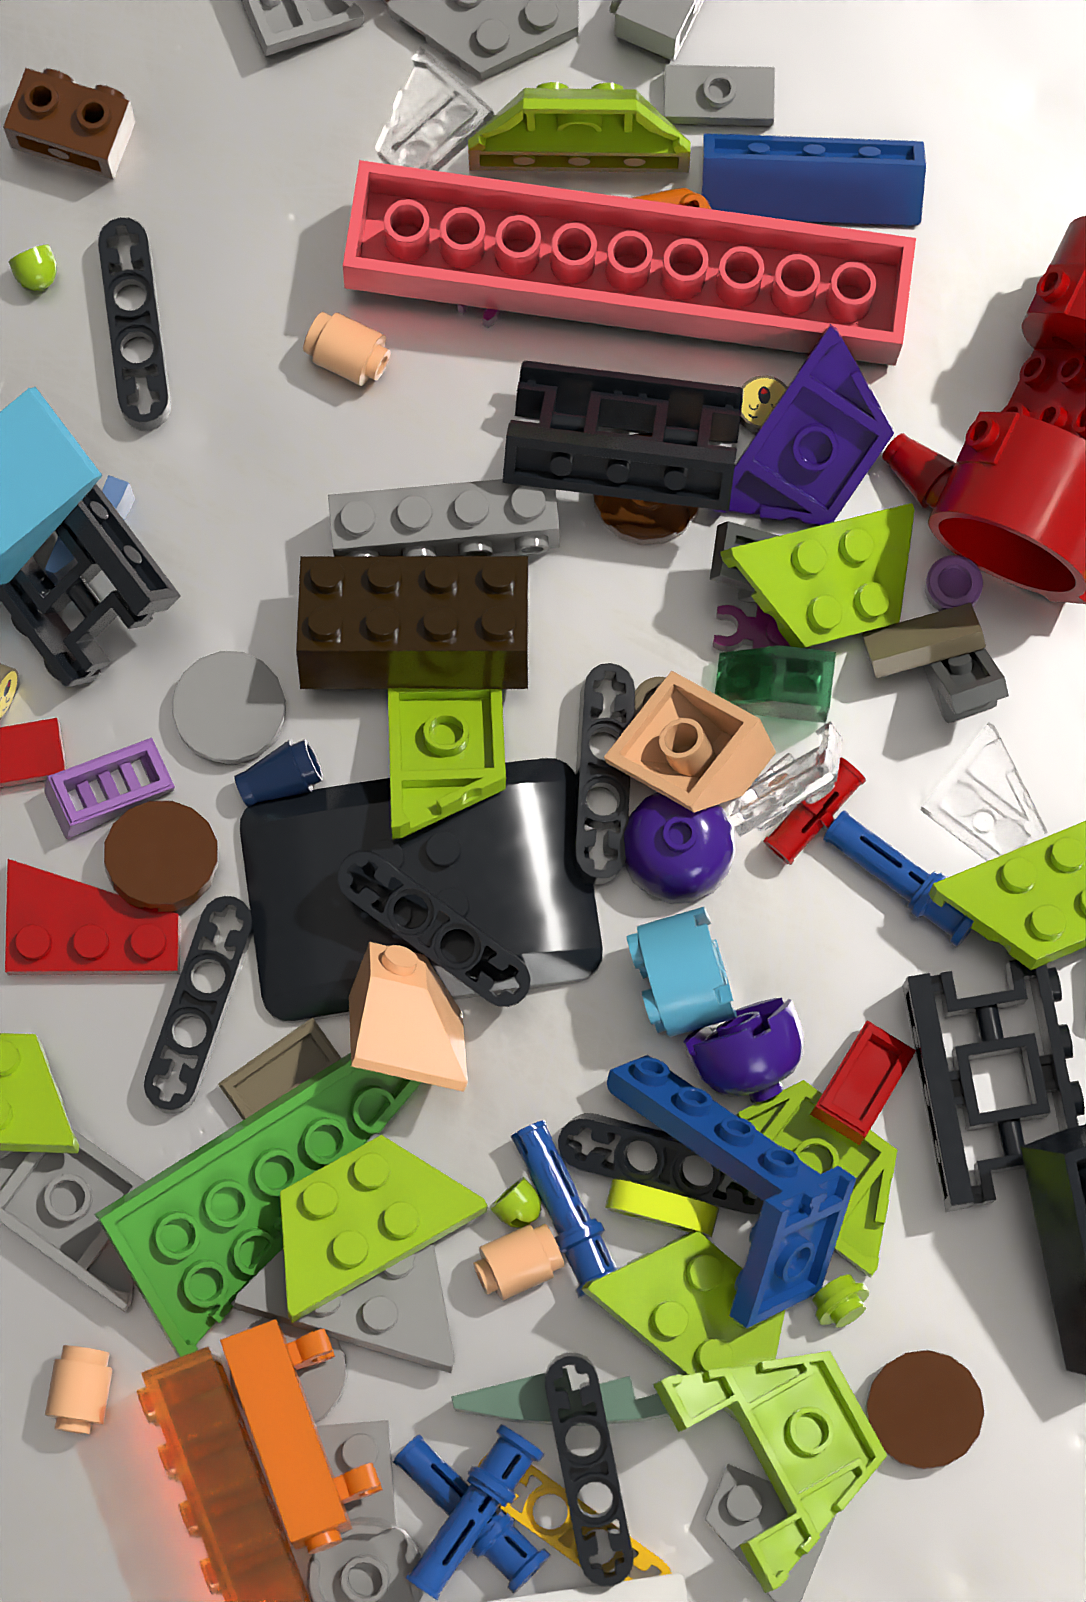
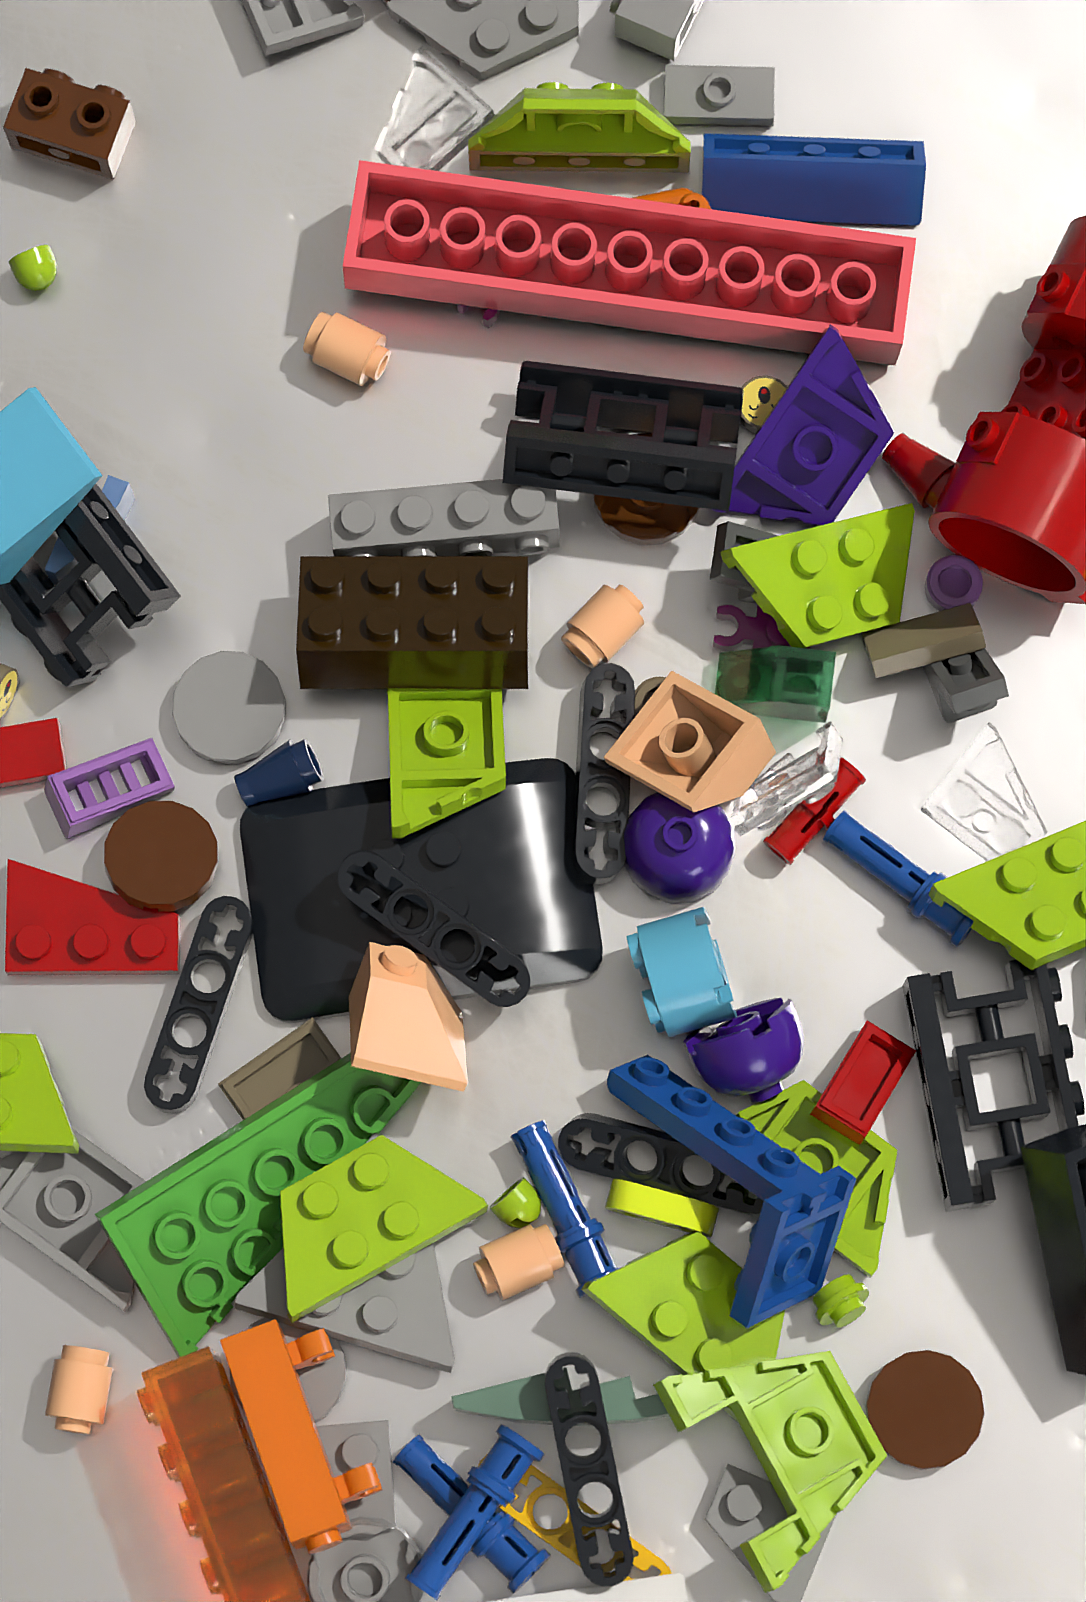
(134, 323): black beam -> none
(603, 625): none -> light nougat brick

